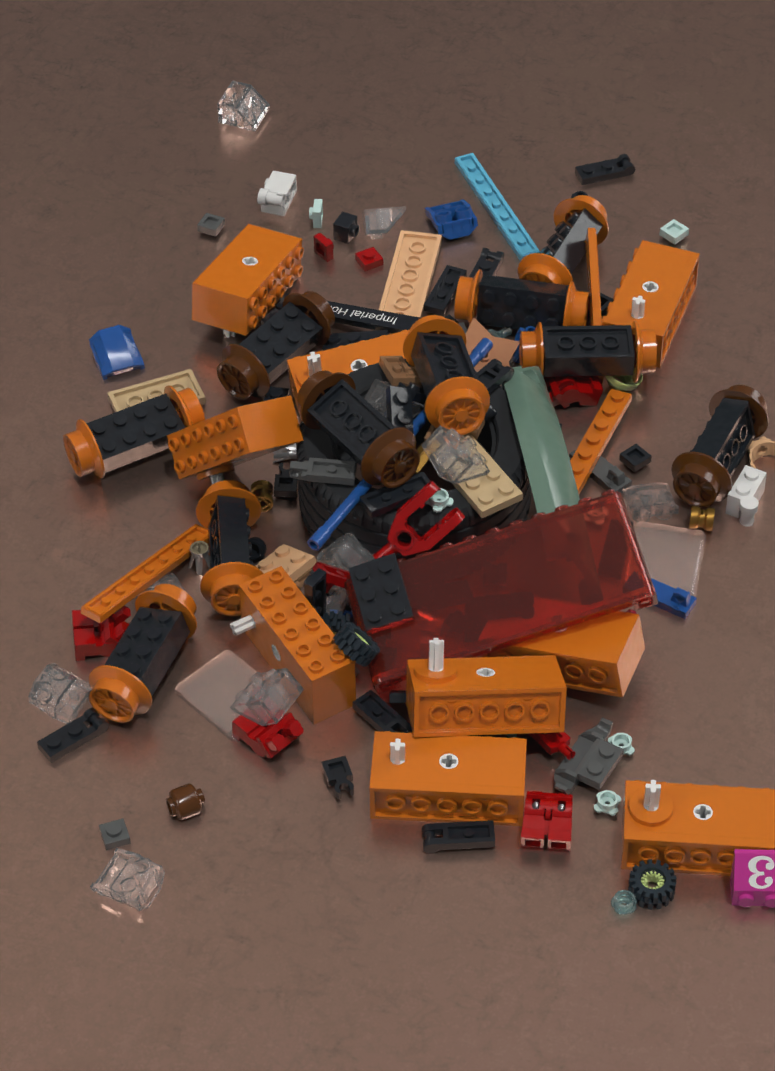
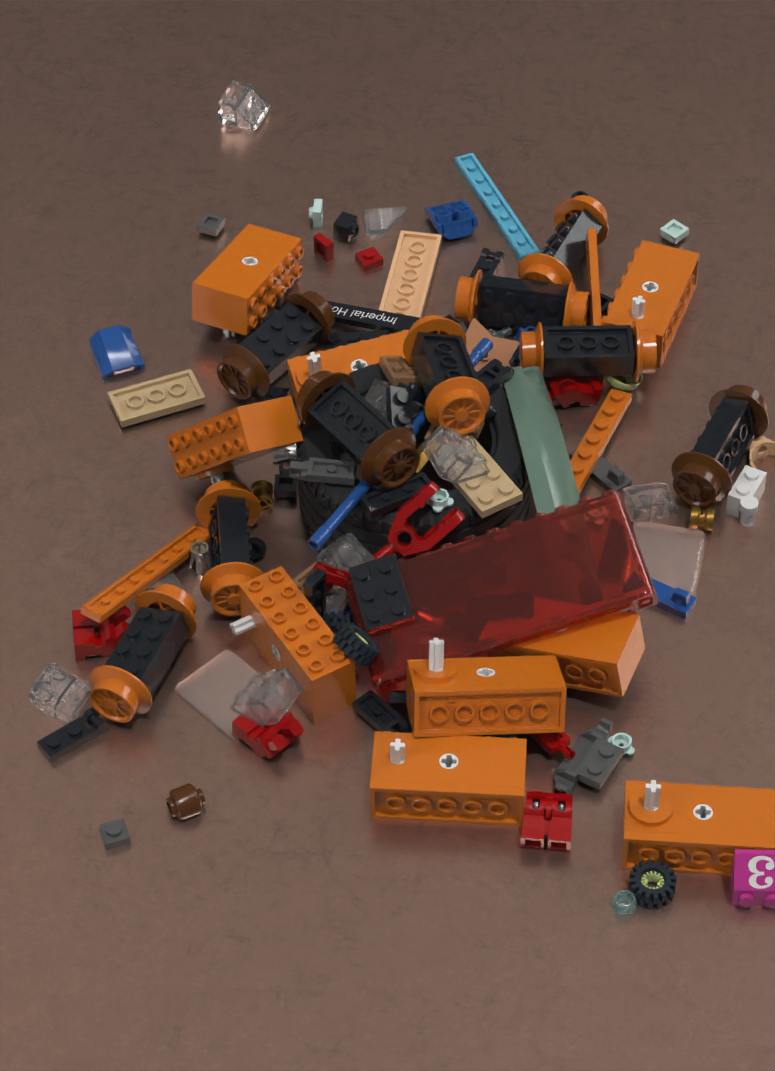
(130, 432): black brick -> none
(130, 880): clear slope -> none
(277, 193): white hinge -> none
(291, 559): light nougat plate -> none
(339, 774): black plate -> none
(444, 291): black plate -> none
(458, 835): black plate -> none
(605, 170): black plate -> none
(609, 797): light aqua plate -> none
(635, 457): black plate -> none

